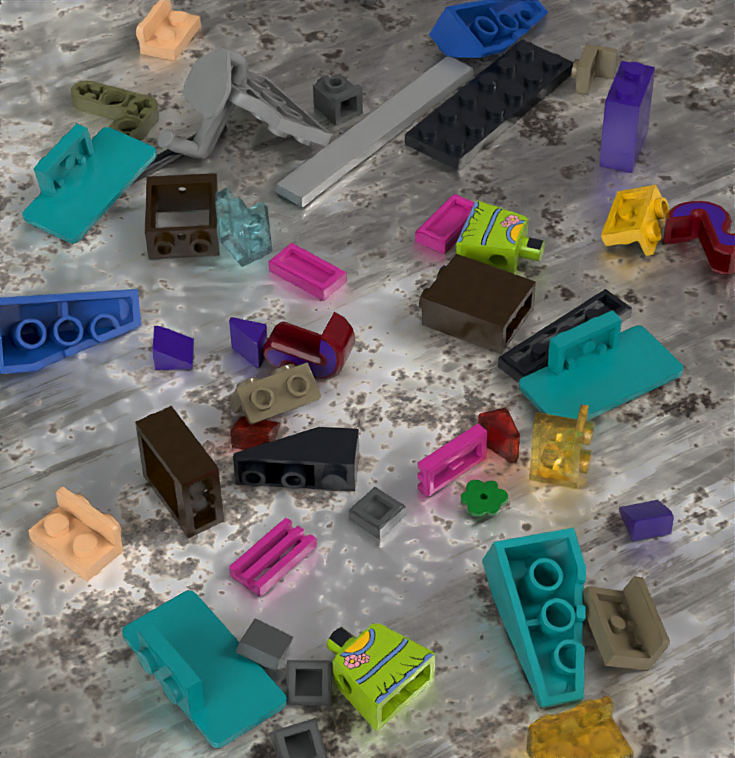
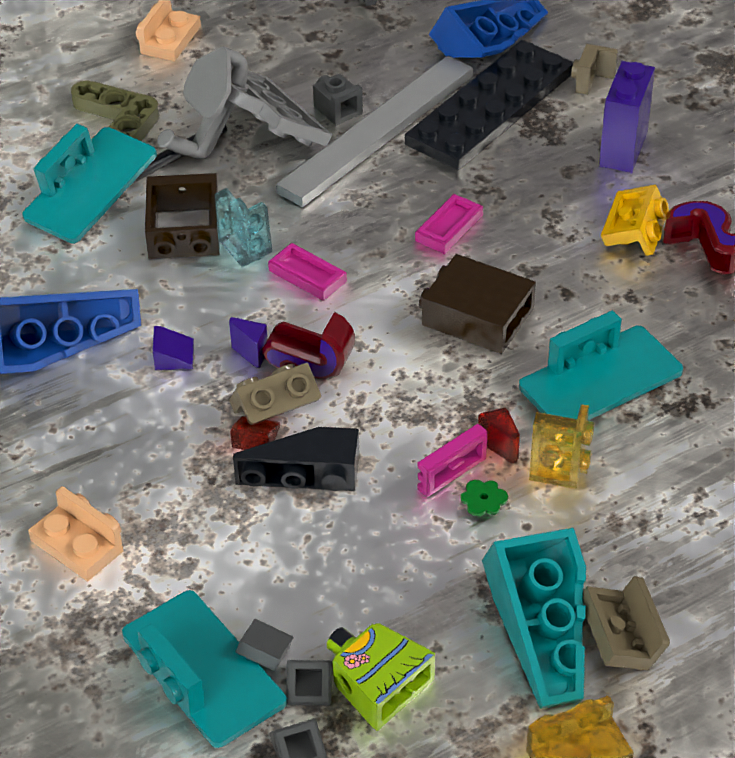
(180, 471): dark brown window -> none
(268, 552): dark pink tile -> none
(377, 513): dark grey tile -> none
(498, 238): lime torso -> none
(534, 352): black tile -> none
(647, 520): dark purple slope -> none

